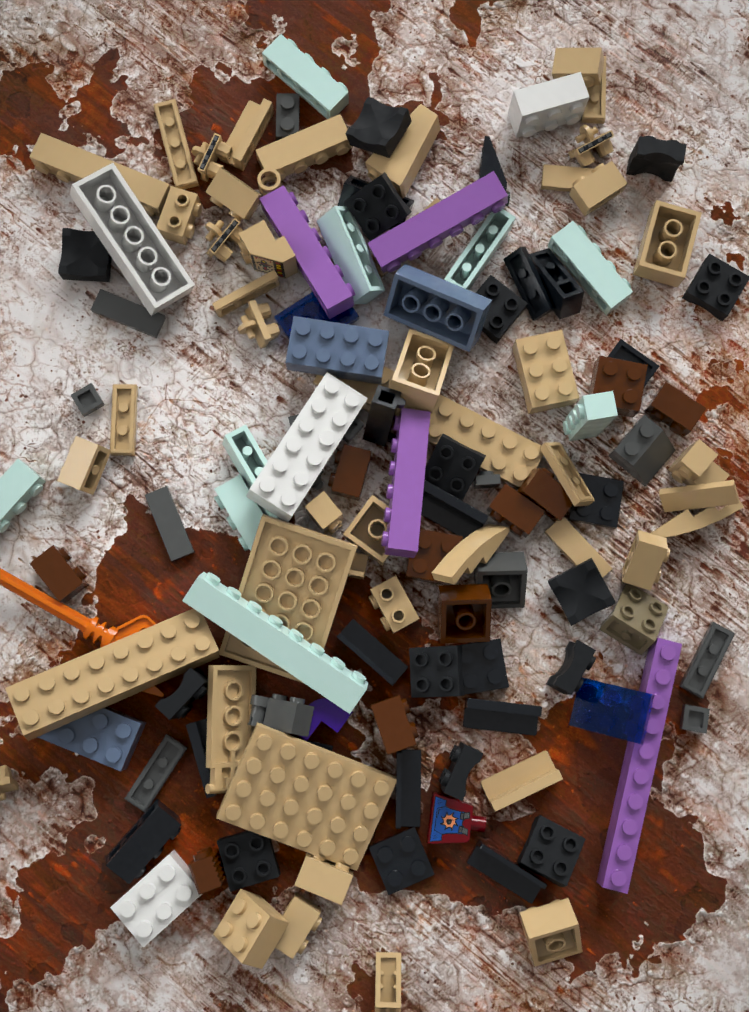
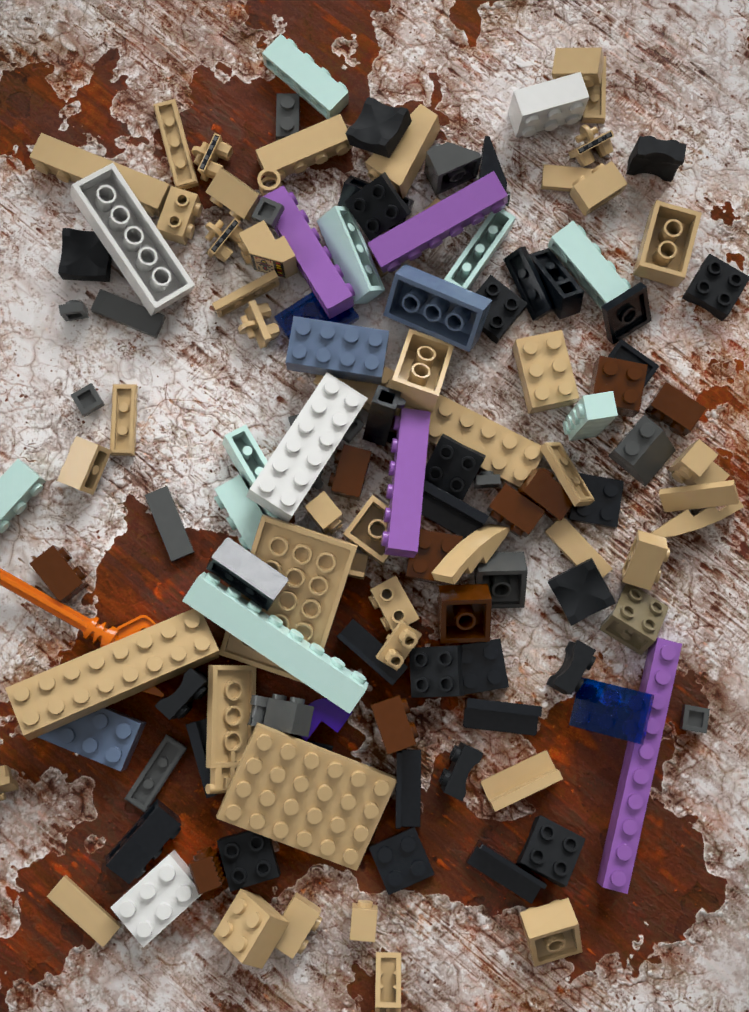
(73, 310): none -> dark grey plate
(84, 911): none -> tan tile
(247, 573): none -> panel
(248, 132): tan panel -> none
(268, 211): none -> dark grey plate
(324, 878): tan brick -> none
(363, 921): none -> tan brick
(398, 645): none -> tan hips
(450, 166): none -> dark grey slope
(452, 820): torso -> none
(626, 313): none -> black plate
(706, 660): dark grey tile -> none

